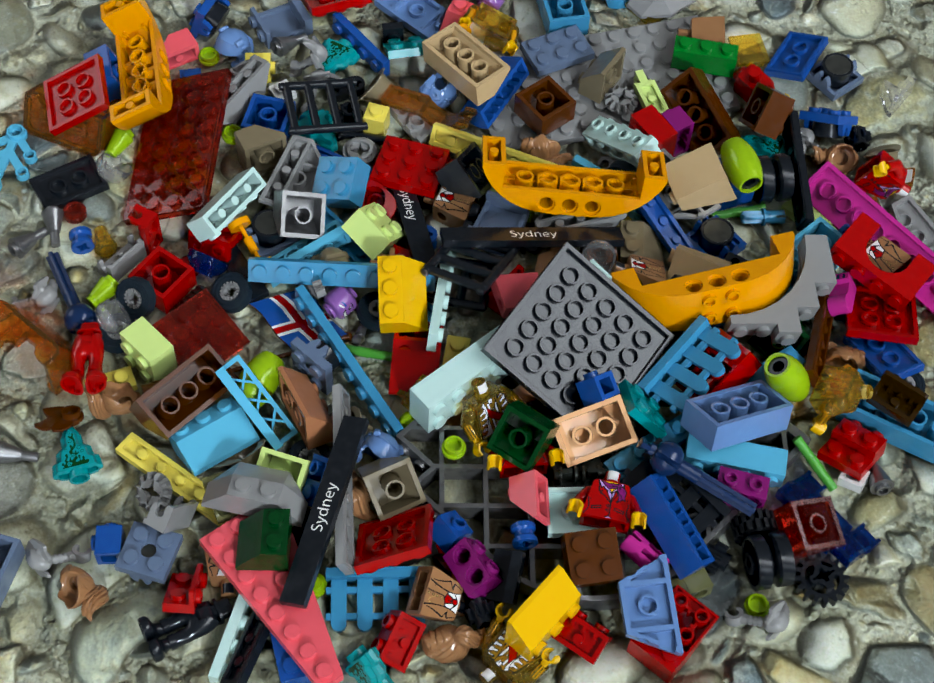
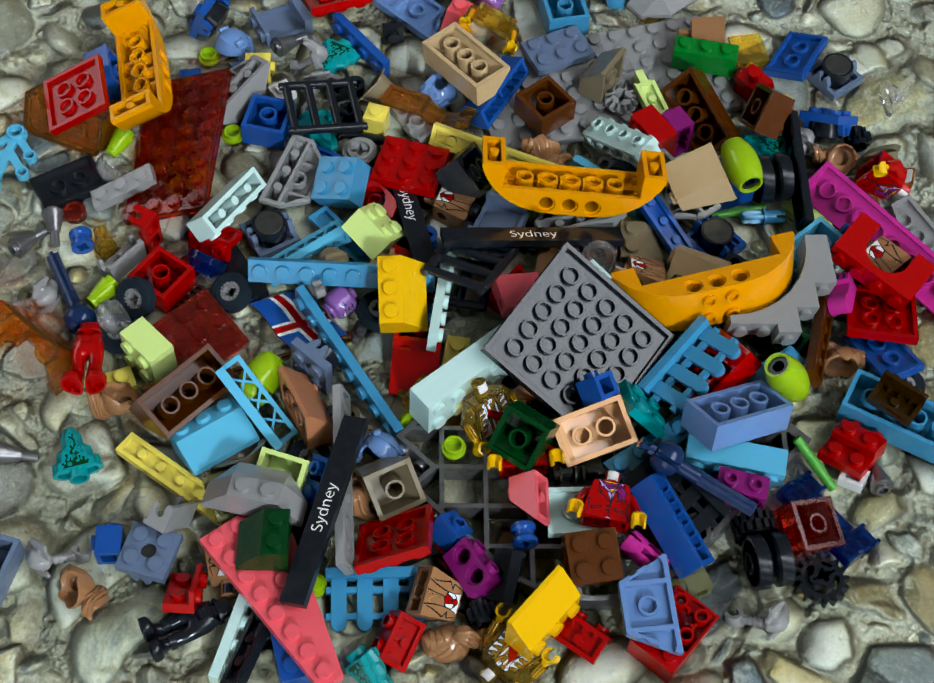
(60, 418): reddish brown plate -> none
(123, 187): none -> light grey plate
(161, 486): light grey gear -> none
(181, 48): coral slope -> none
(239, 225): light orange wheel -> none
(259, 147): dark tan slope -> none
(299, 214): flat silver slope -> none
(369, 353): bright green piece -> none
(401, 49): teal plate -> none
(494, 44): clear yellow plate -> none
(721, 557): black gear -> none
(756, 605): lime plate -> none
(837, 393): clear yellow torso -> none

